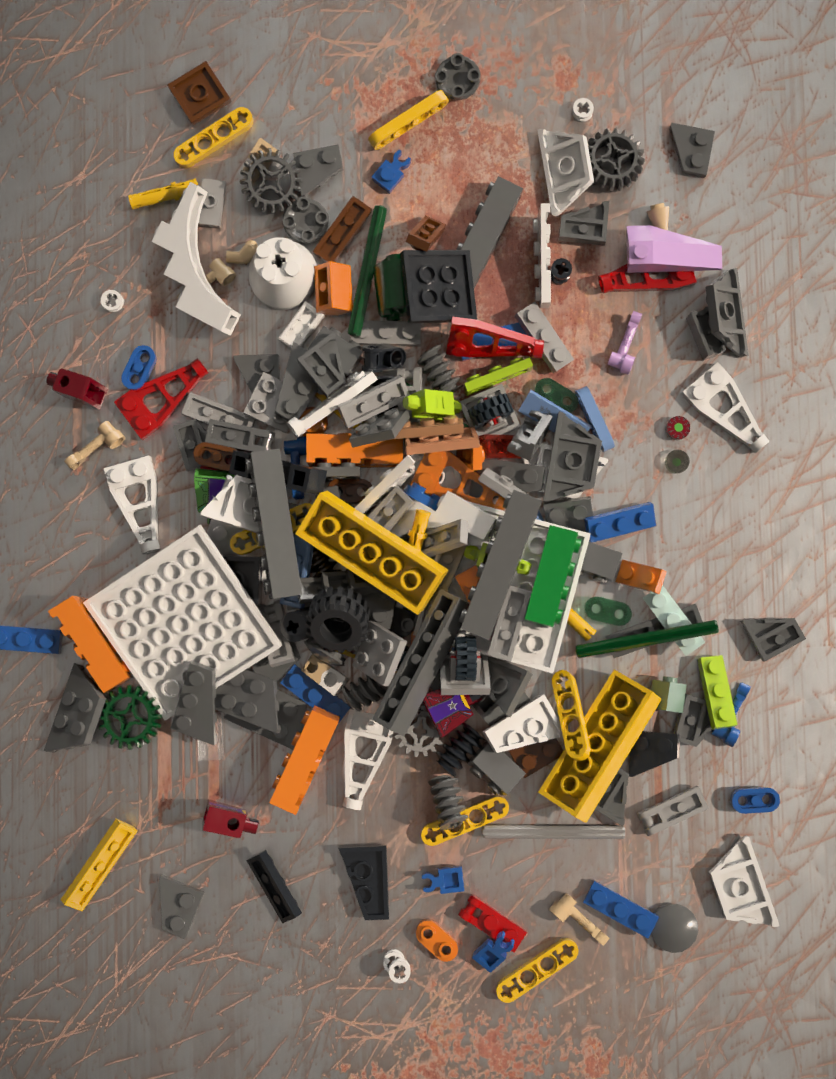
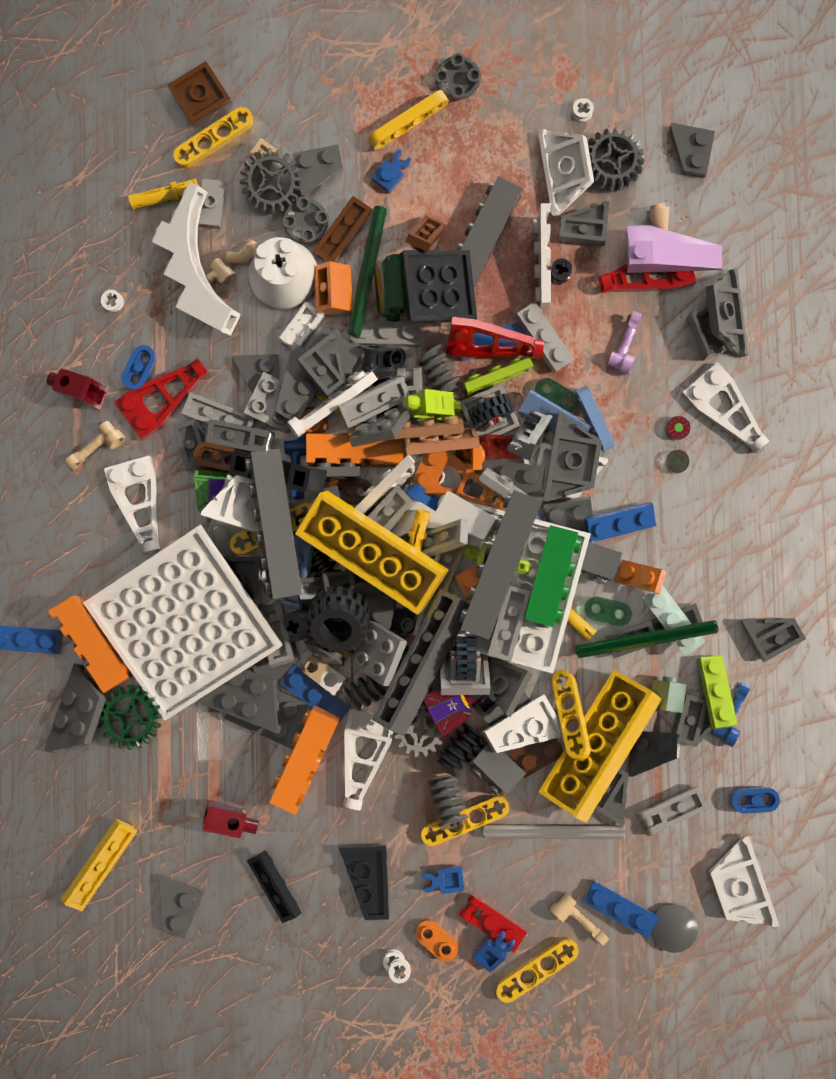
(196, 705): dark grey wing -> none

